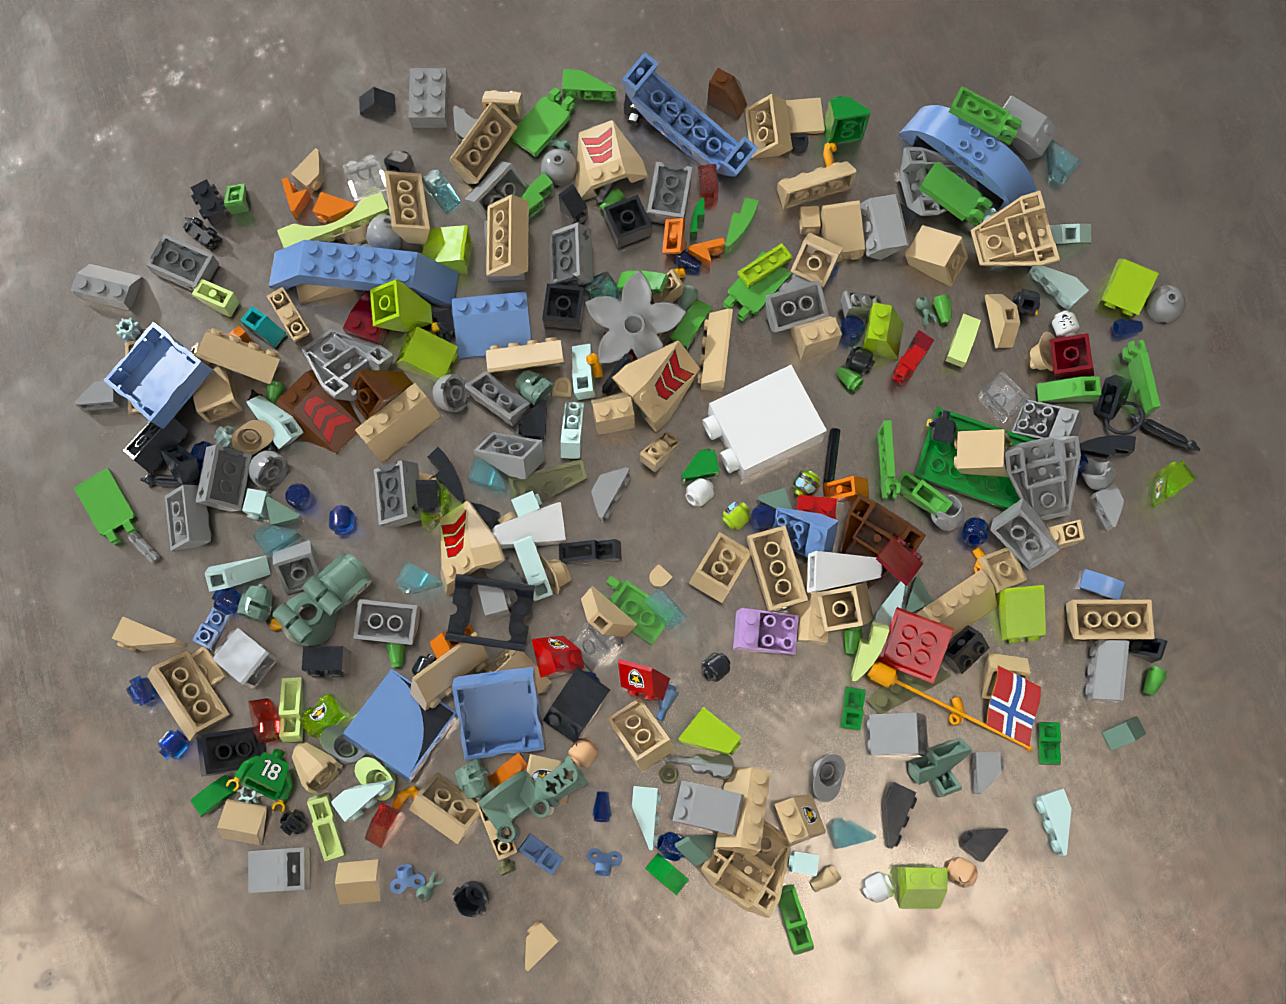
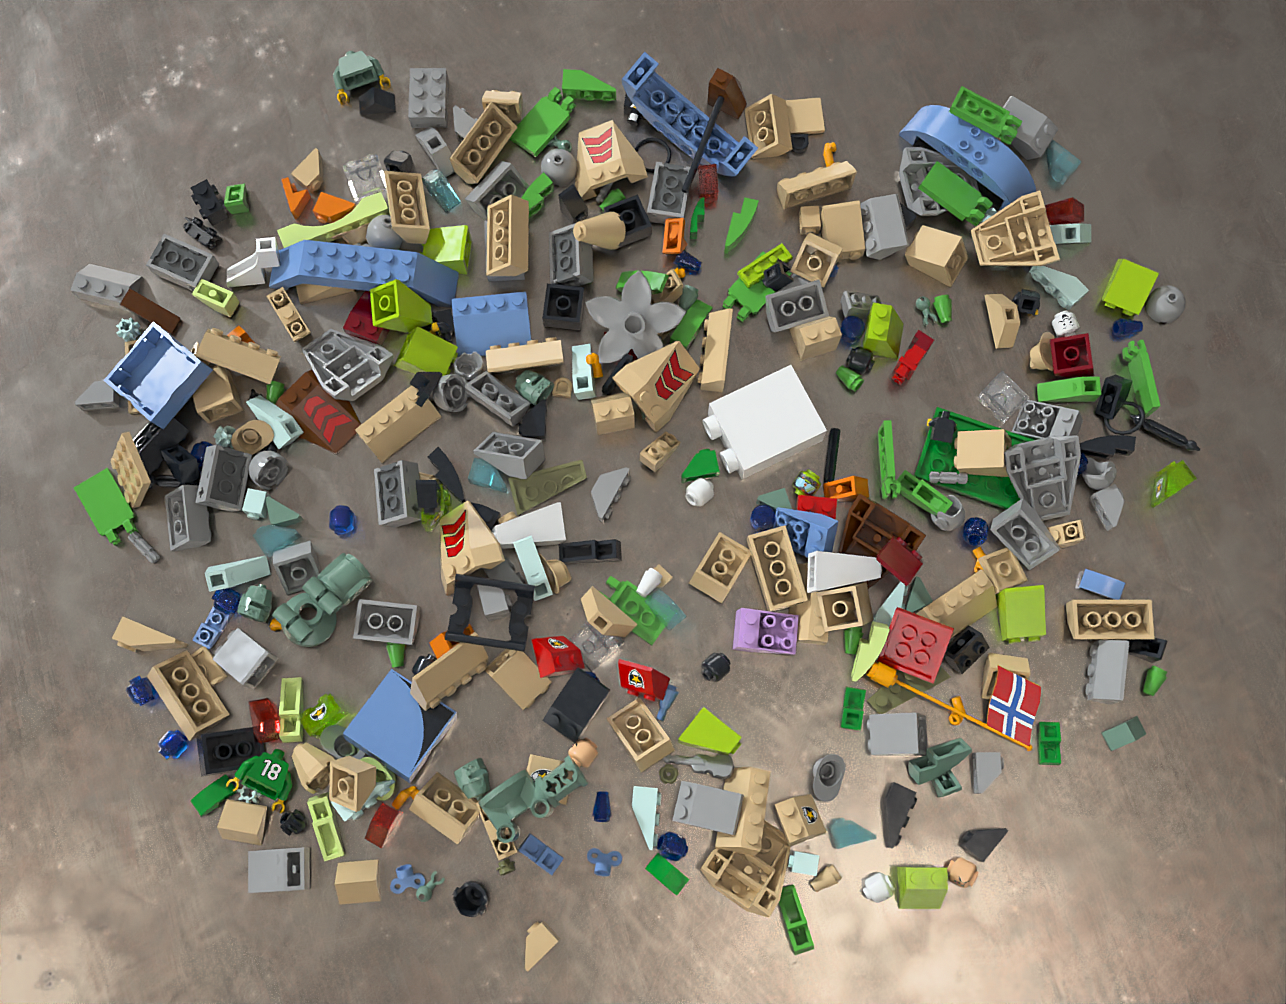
(130, 470): none -> tan plate
(149, 310): none -> reddish brown tile
(251, 270): none -> white arch
(263, 326): teal slope -> none
(299, 496): clear blue head -> none
(326, 661): black brick -> none
(351, 782): none -> tan slope
(357, 70): none -> sand green torso
(378, 389): reddish brown slope -> none
(416, 580): clear light blue slope -> none
(425, 383): none -> black slope
(436, 150): none -> light grey slope
(469, 365): none -> light grey hair
(498, 713): medium blue tile -> none
(508, 769): orange slope -> none
(526, 503): light aqua brick -> none
(572, 430): light aqua slope -> none
(602, 231): none -> tan cone
(603, 286): clear light blue slope -> none
(649, 582): none -> white cone
(657, 140): none -> black tyre
(697, 848): sand green slope -> none
(703, 143): none -> black piece
(703, 250): orange slope -> none
(736, 515): lime head -> none
(776, 277): none -> black window
(845, 120): green slope -> none
(948, 477): none -> light grey axle
(963, 340): yellowish green slope -> none
(1057, 816): light aqua slope -> none
(1065, 212): none -> clear red slope

